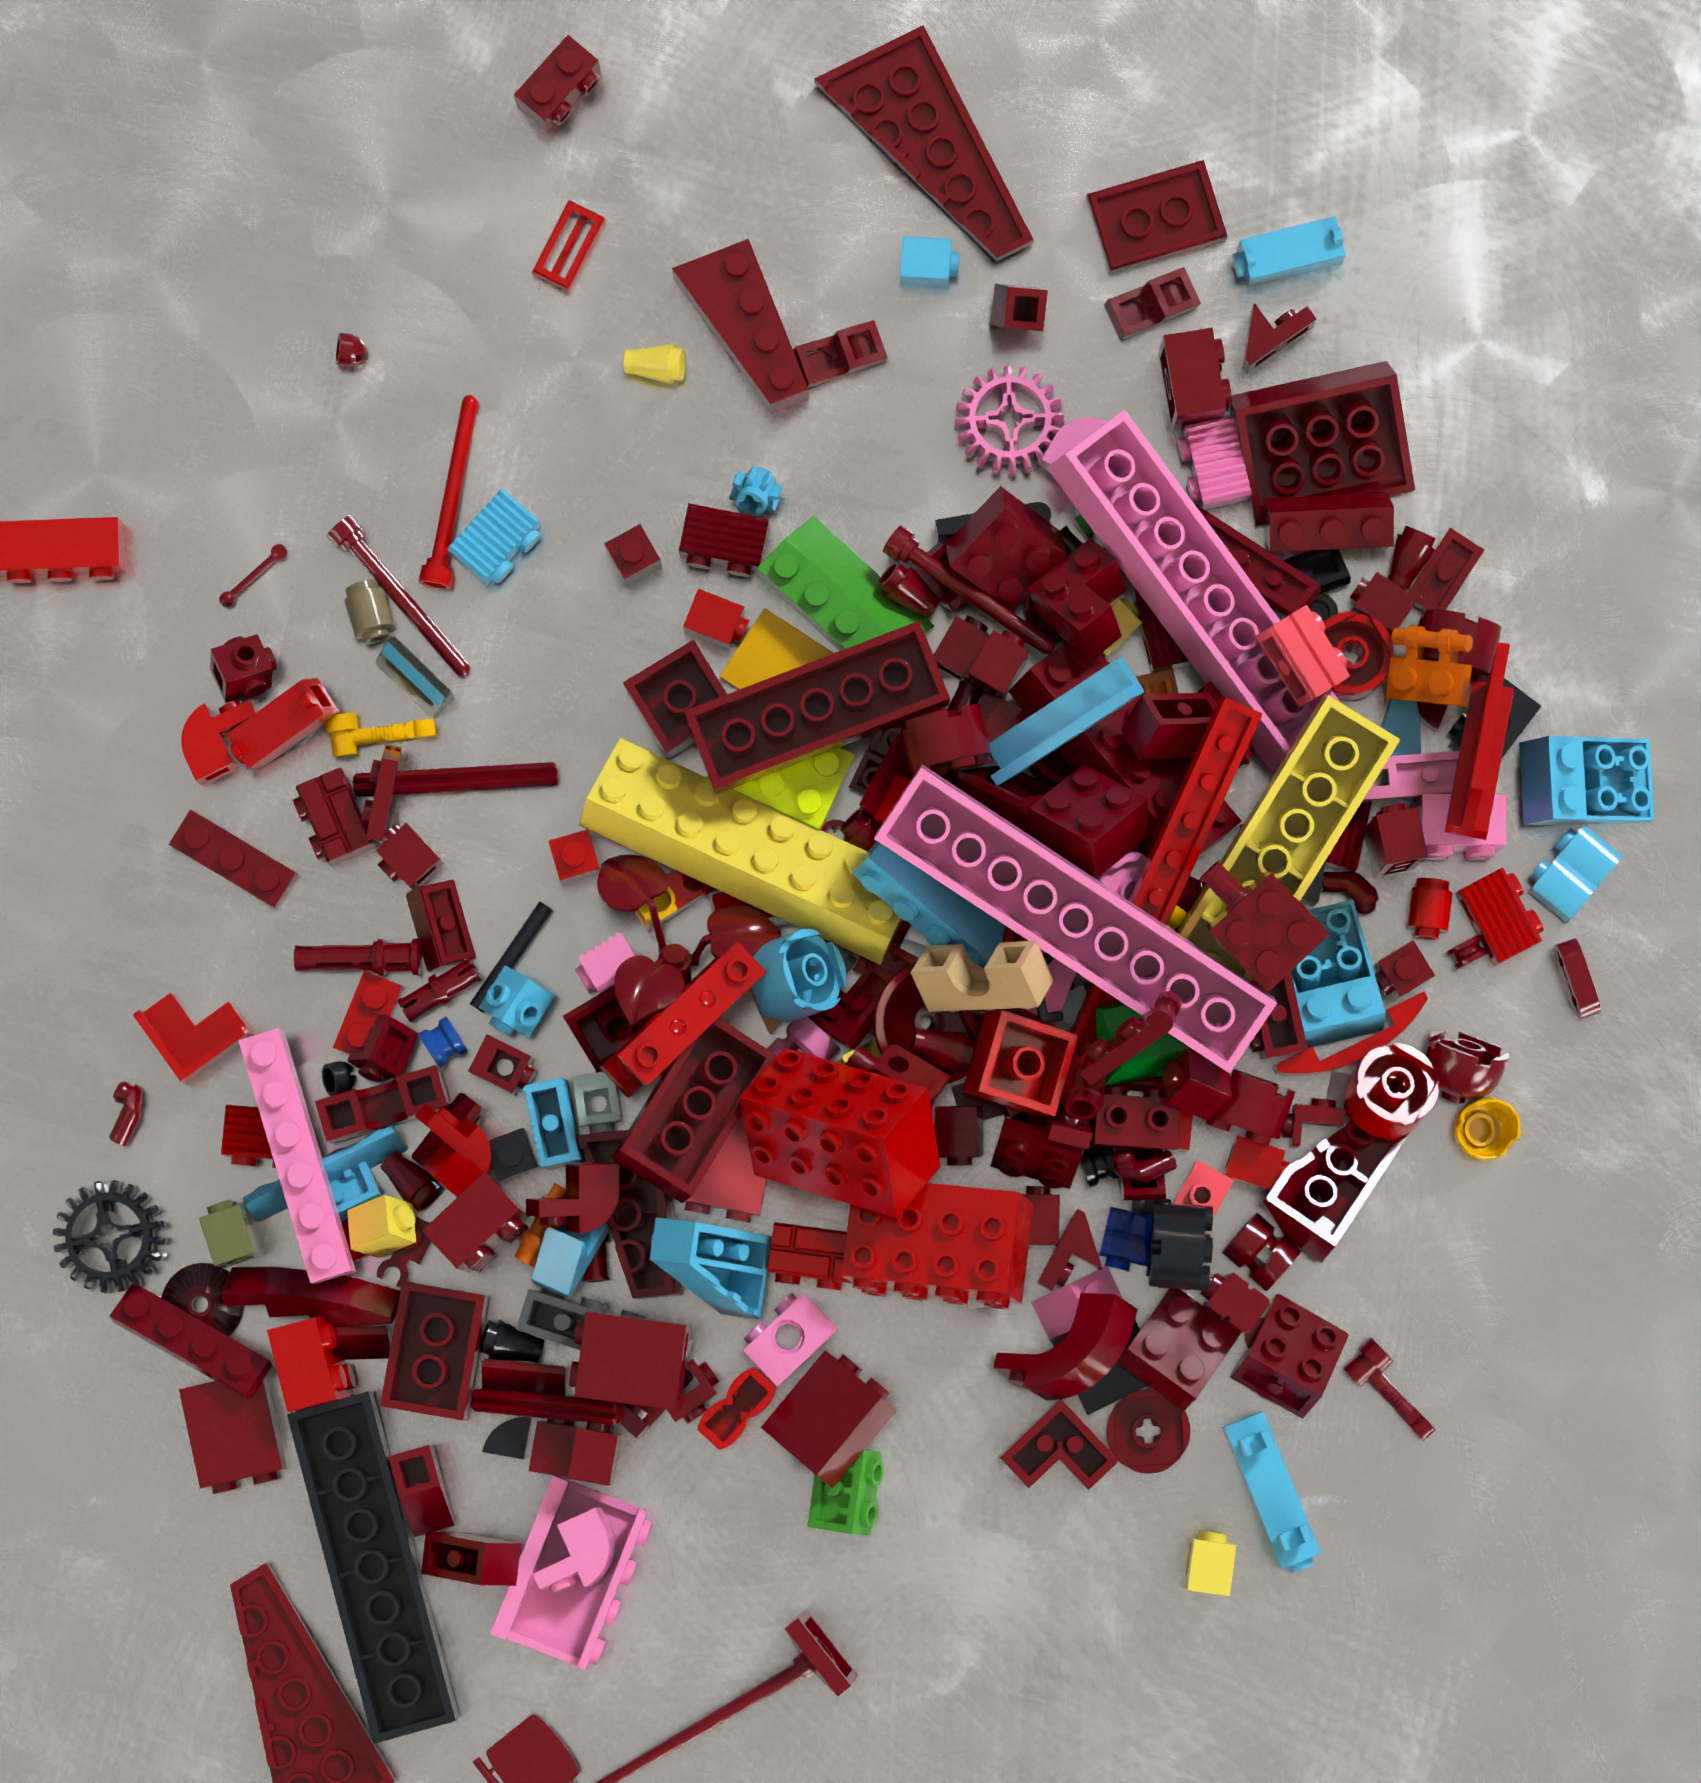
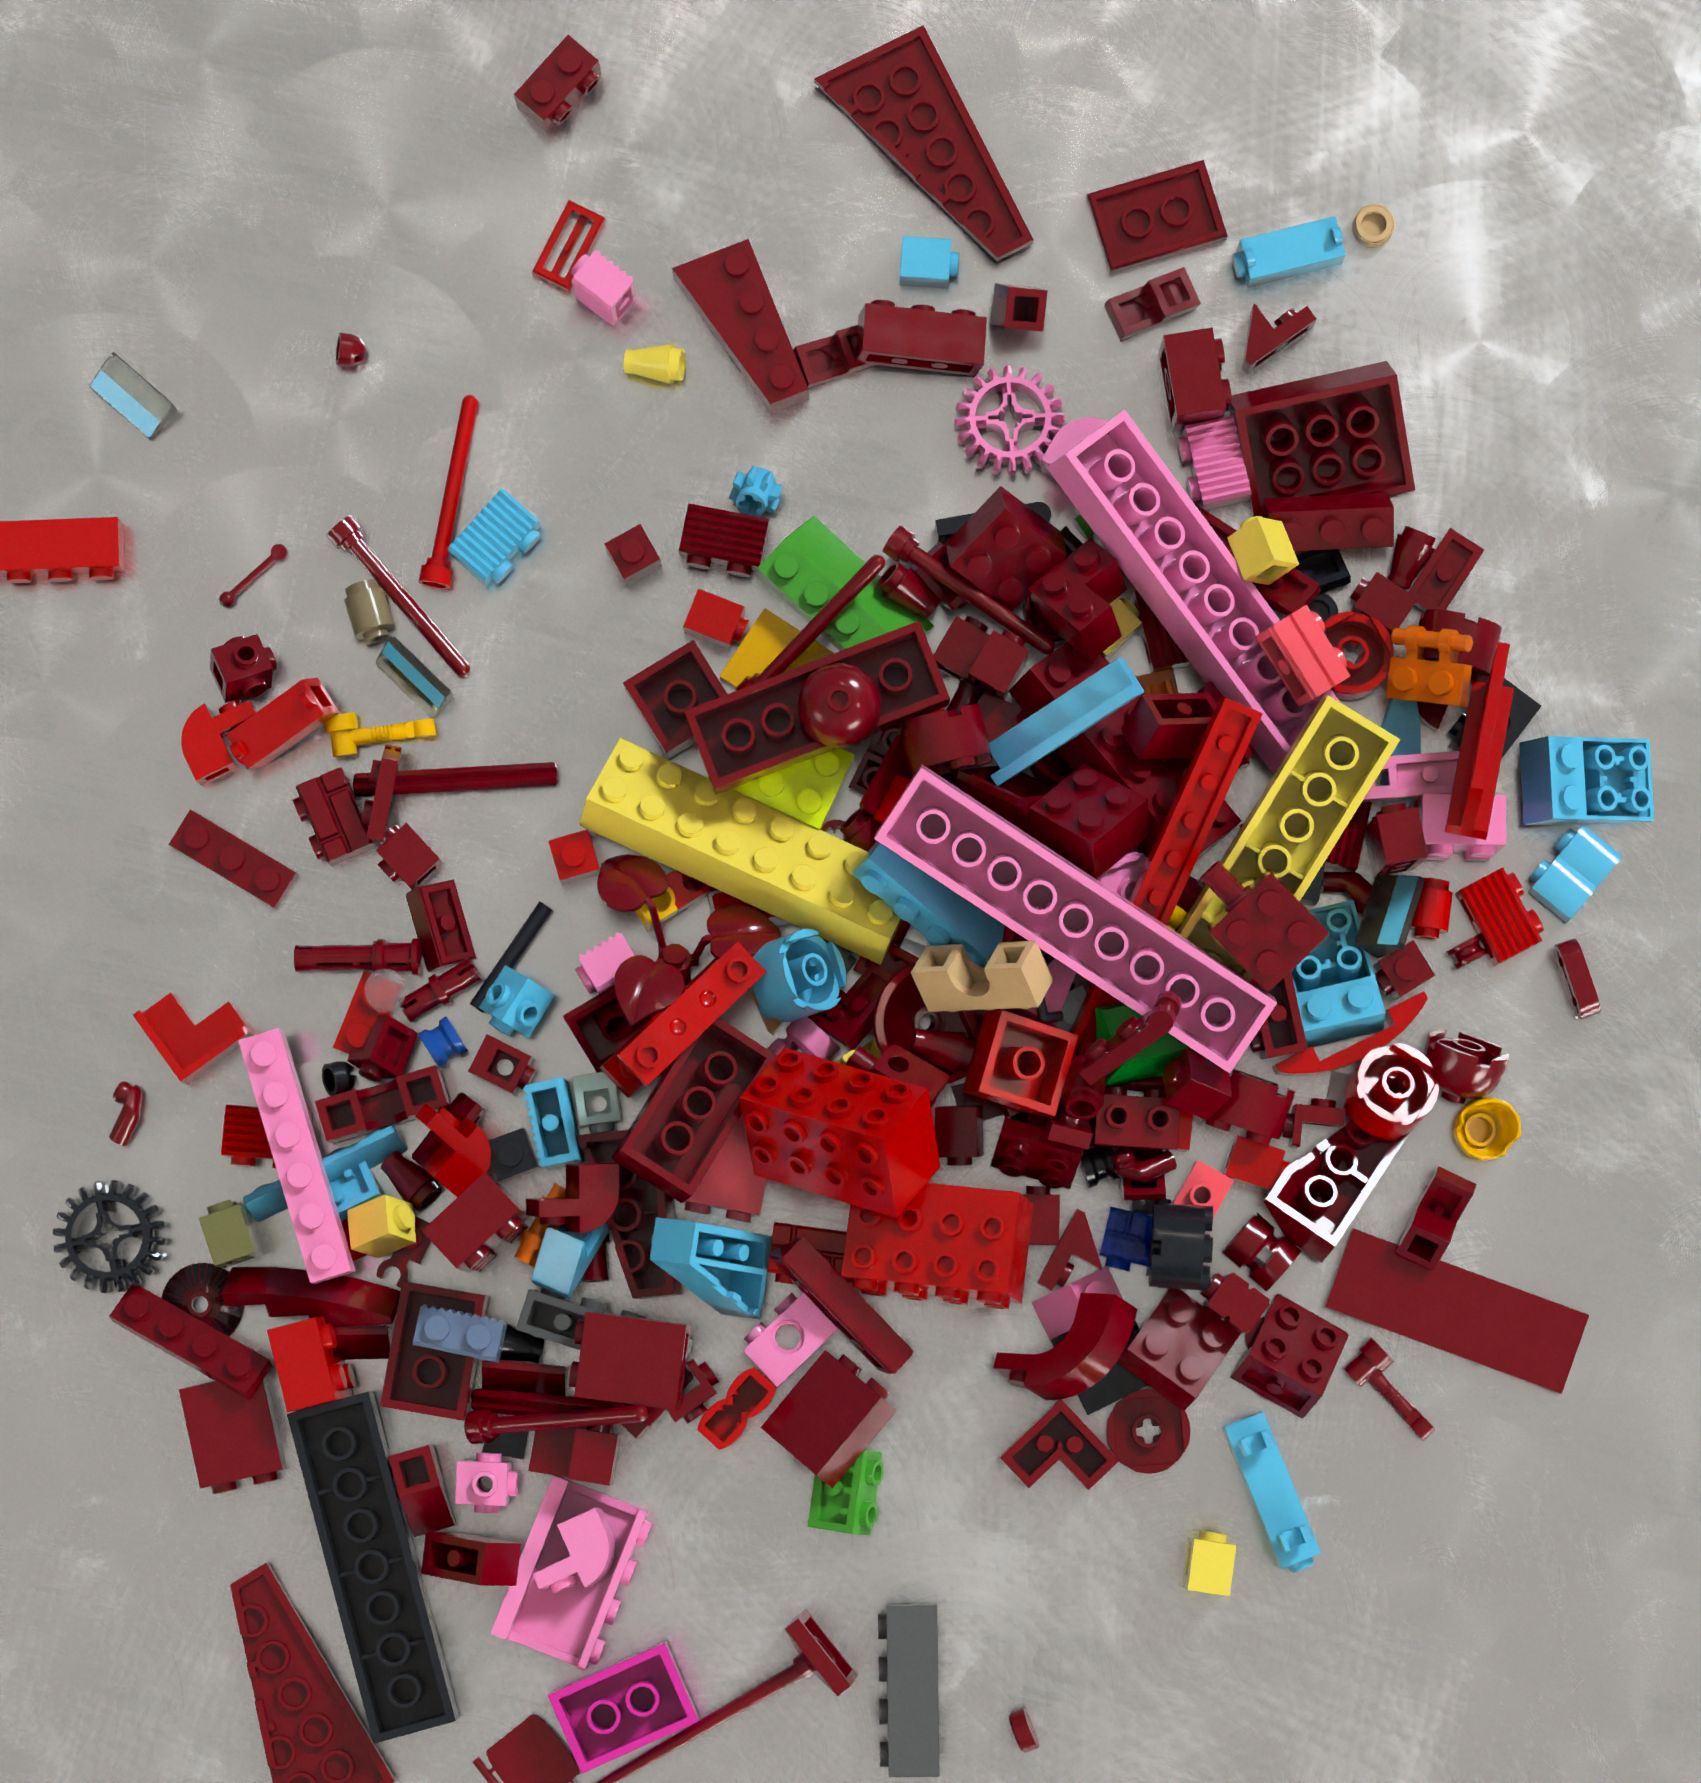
(132, 396): none -> slope
(385, 990): none -> clear tile
(459, 1333): none -> sand blue brick
(471, 1487): none -> bright pink brick
(484, 1426): none -> dark red piece
(603, 287): none -> bright pink brick
(623, 1707): none -> dark pink brick
(819, 622): none -> dark red piece
(839, 705): none -> dark red cylinder
(842, 1305): none -> dark red slope
(911, 1690): none -> dark grey brick
(921, 338): none -> dark red brick
(1023, 1730): none -> dark red tile
(1262, 550): none -> light yellow brick
(1373, 225): none -> tan tile
(1389, 914): none -> clear smoke slope
(1435, 1218): none -> dark red brick
(1457, 1312): none -> dark red tile

